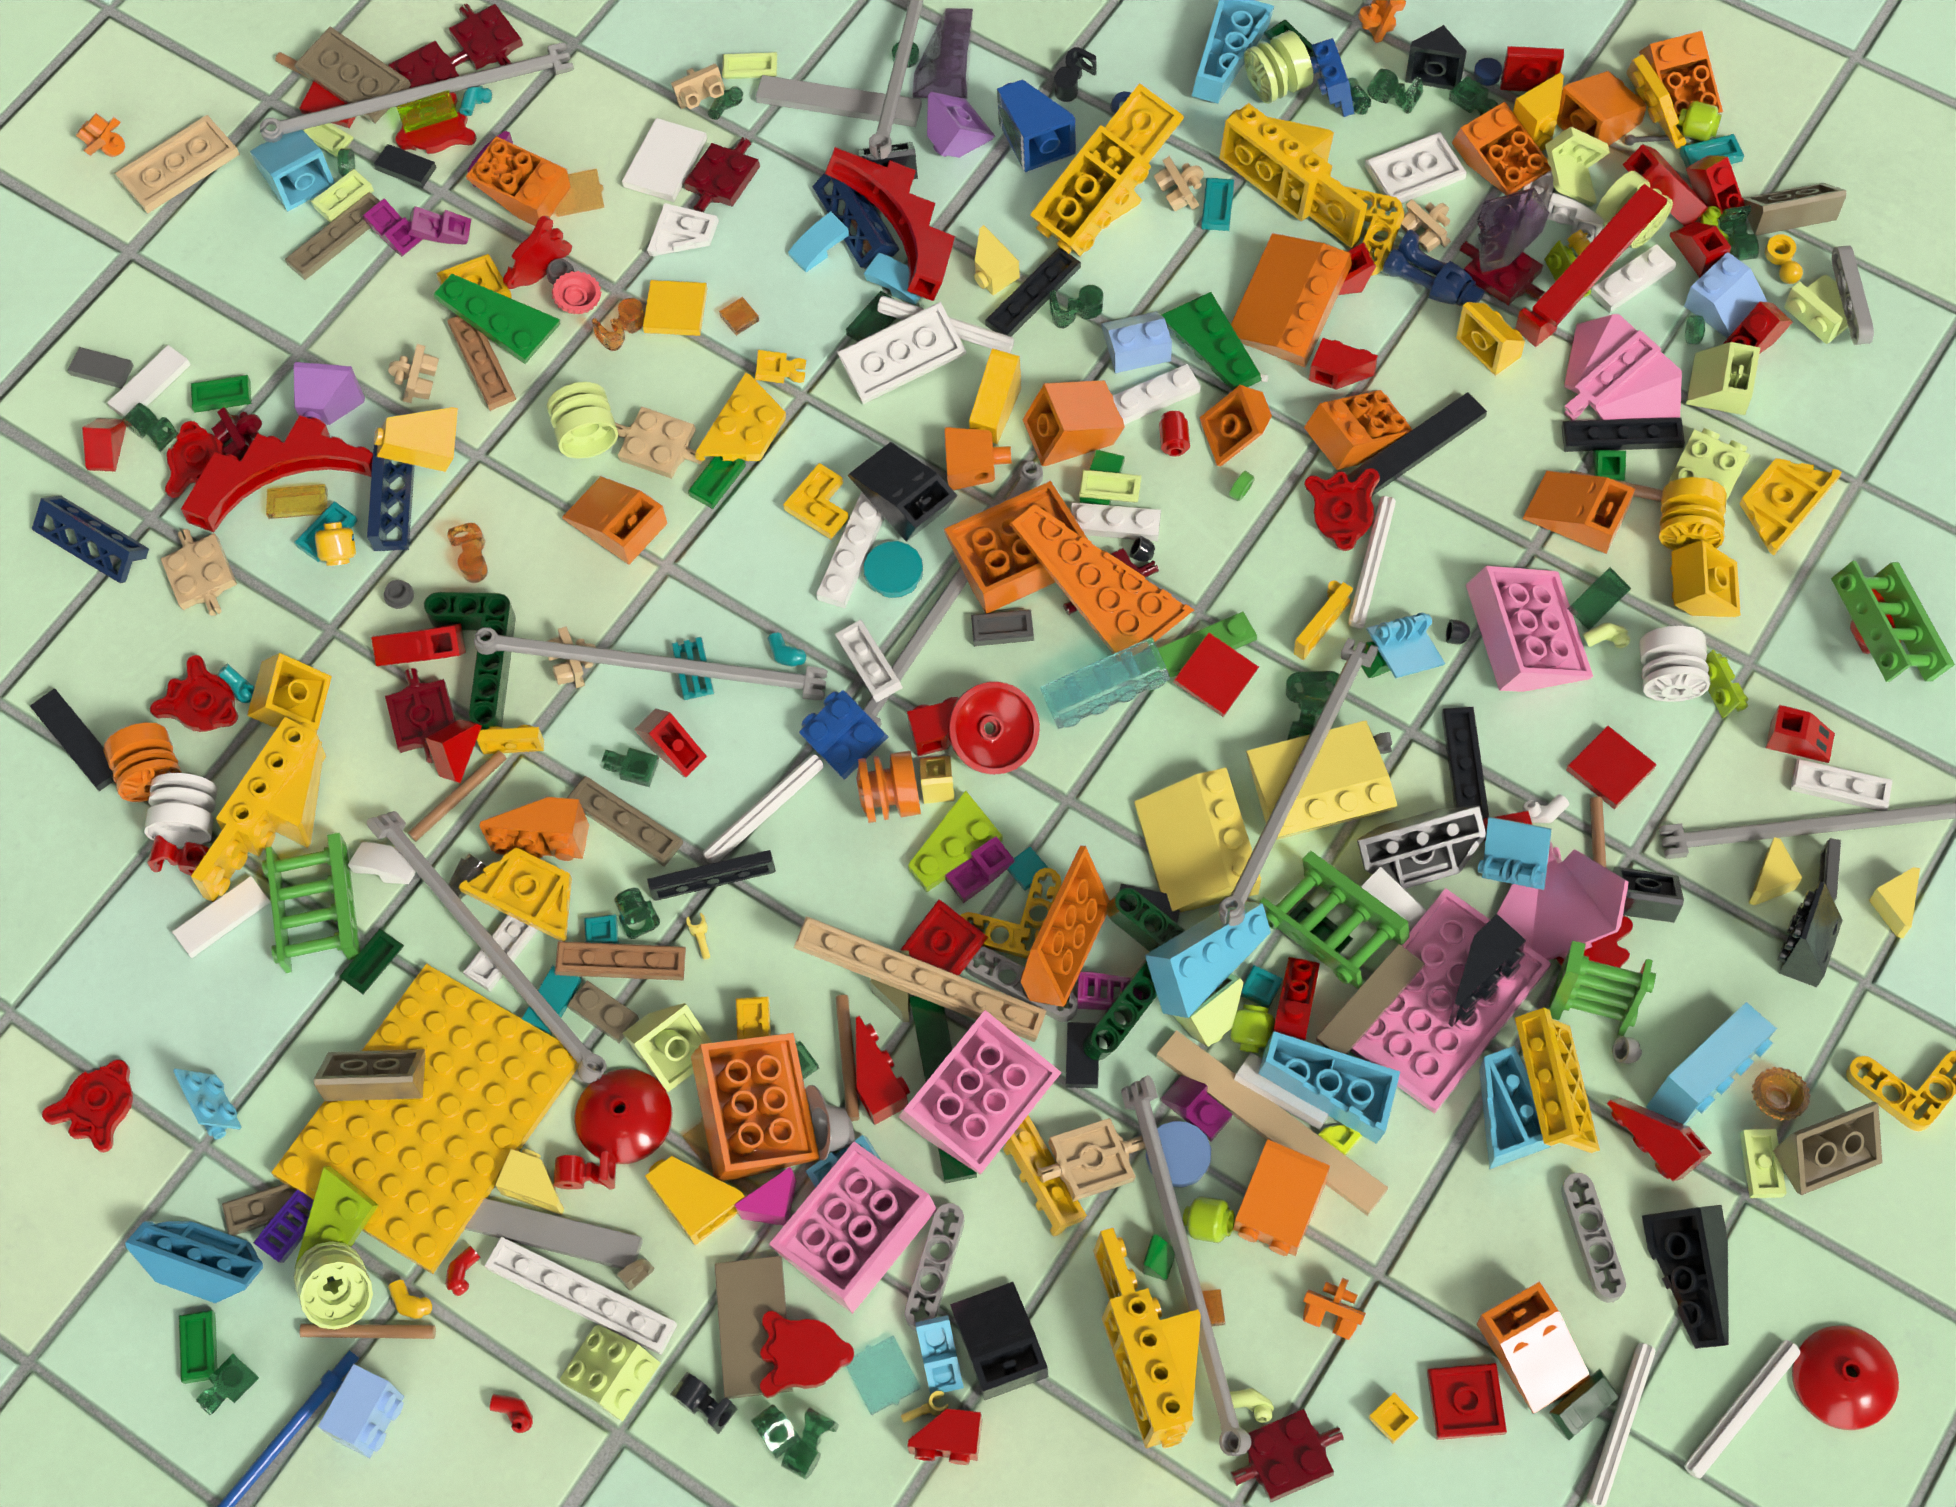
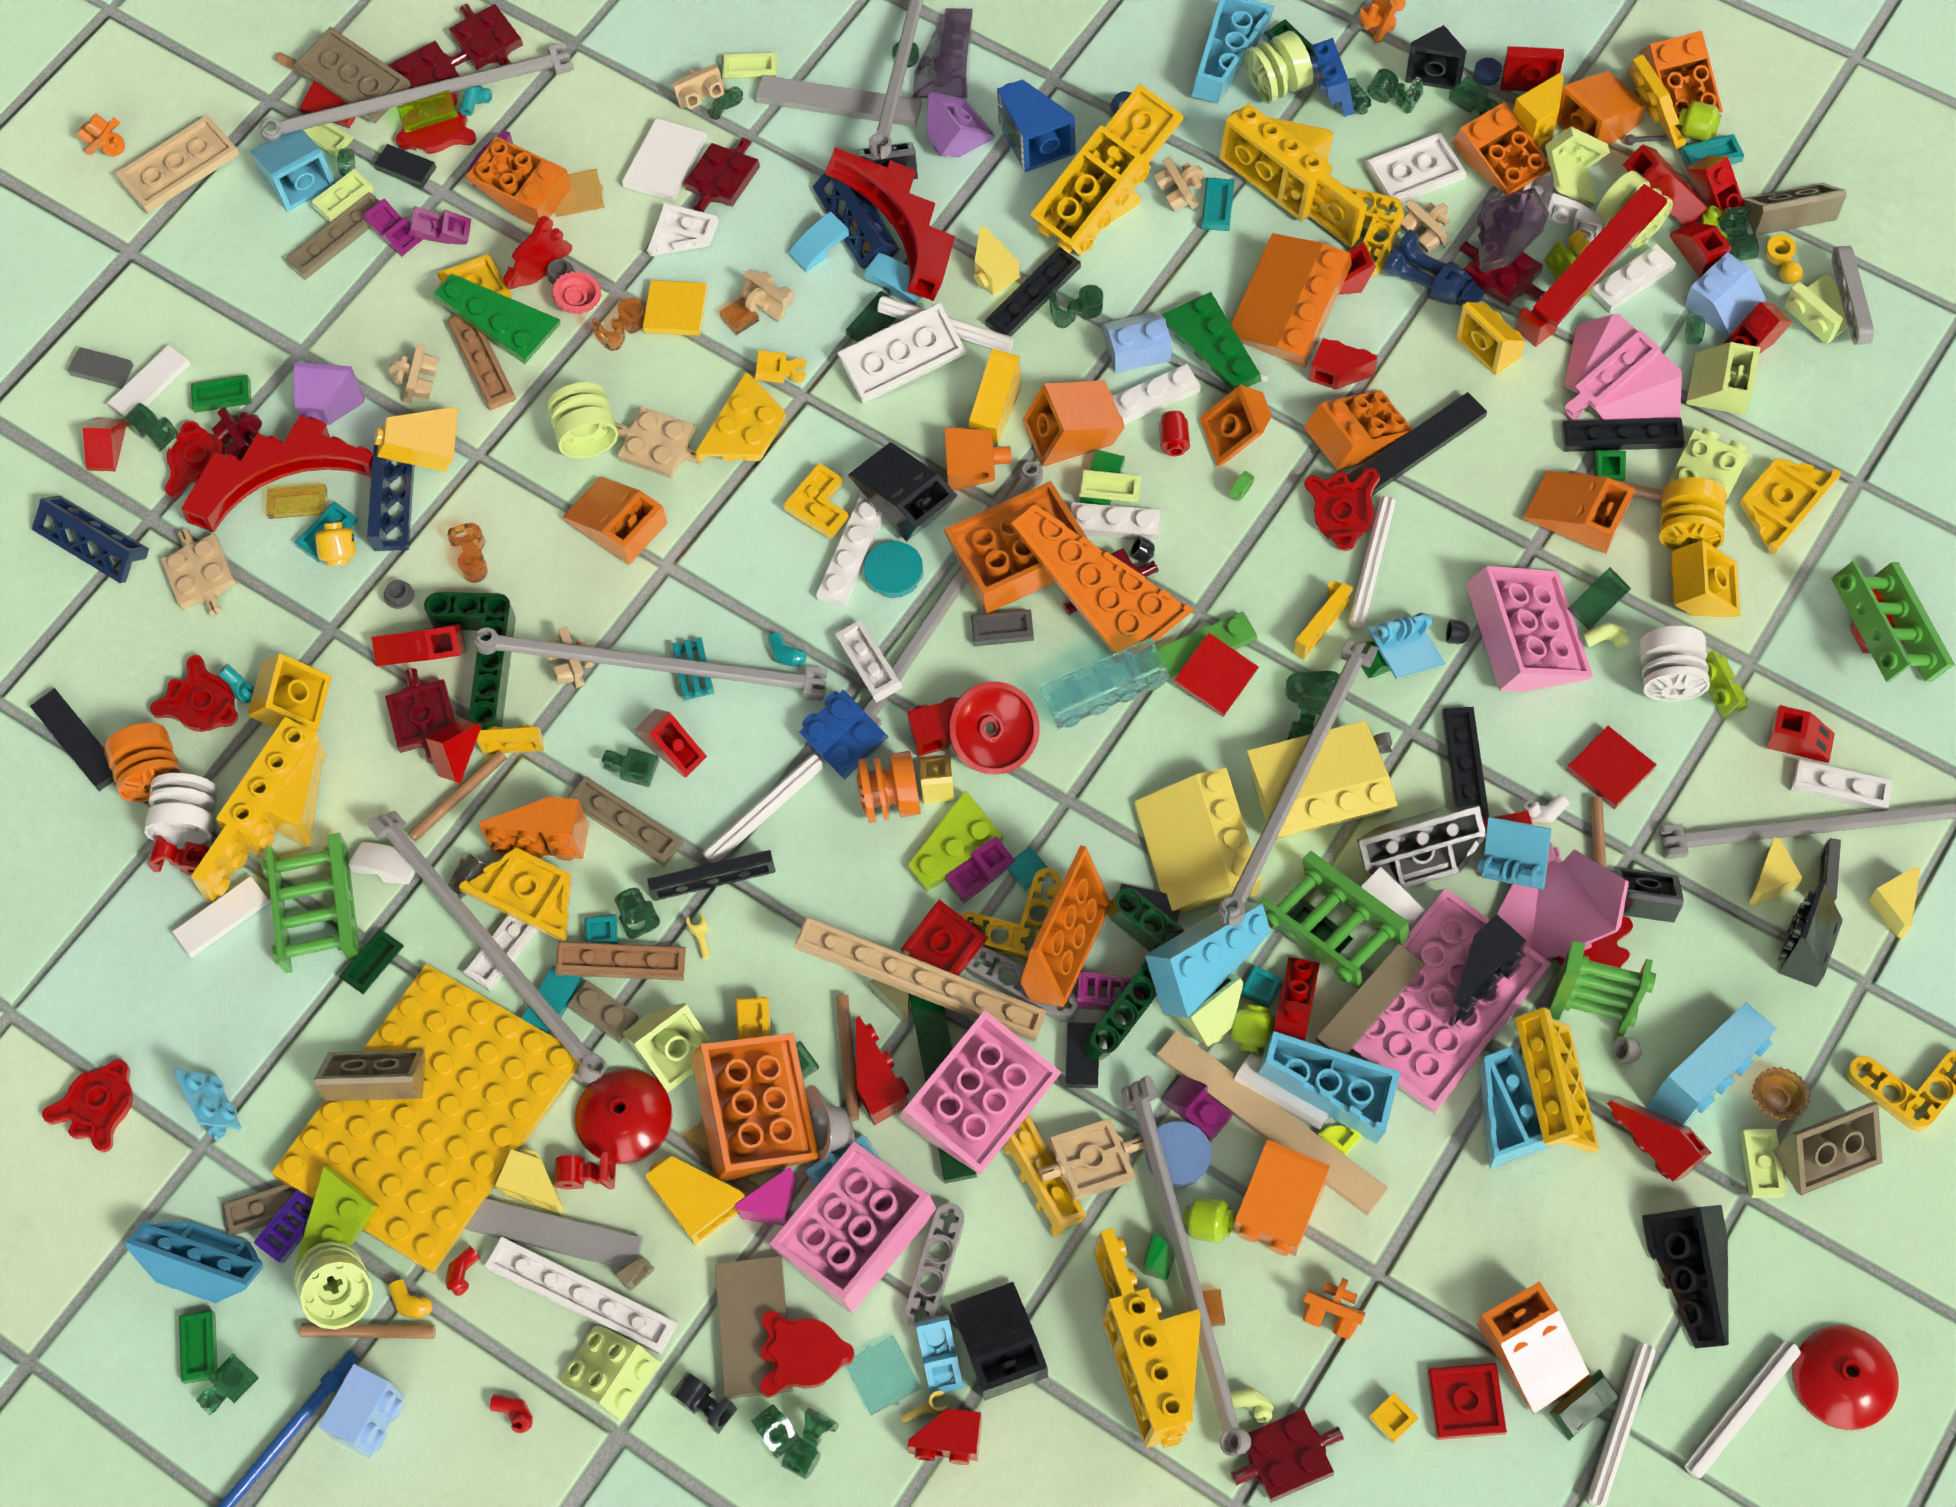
(715, 480): green tile -> none
(762, 294): none -> tan hips
(1067, 77): black leg -> none
(1596, 1236): light grey beam -> none

